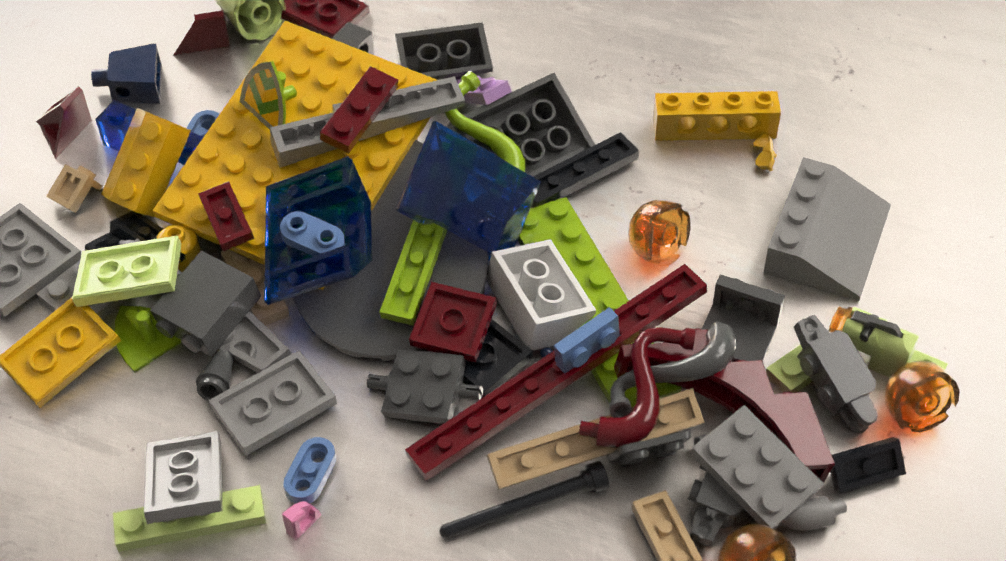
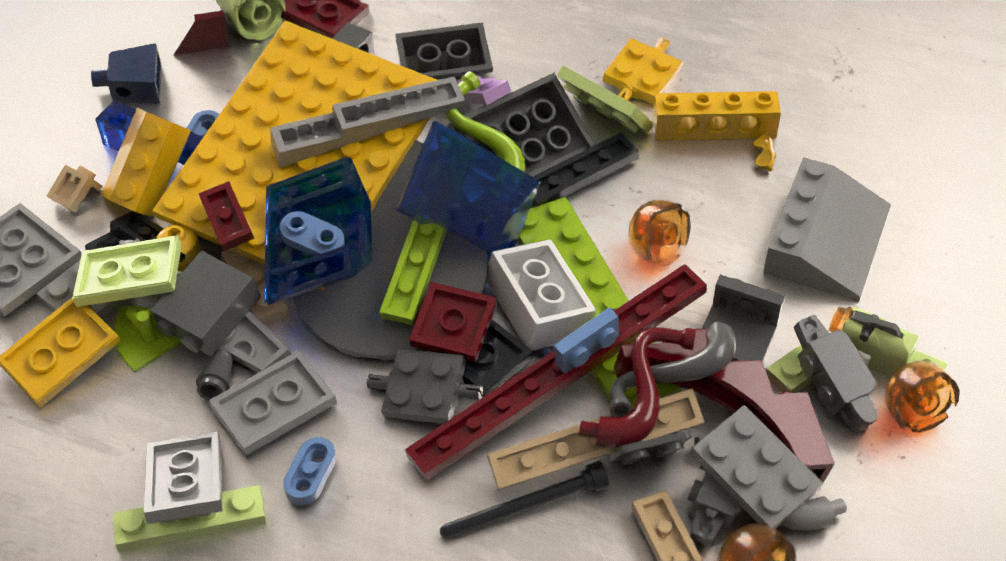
(65, 120): slope -> none
(265, 94): shield -> none
(299, 518): bright pink tile -> none
(359, 110): dark red plate -> none
(606, 102): none -> yellowish green plate
(642, 70): none -> yellow plate
(867, 465): black plate -> none

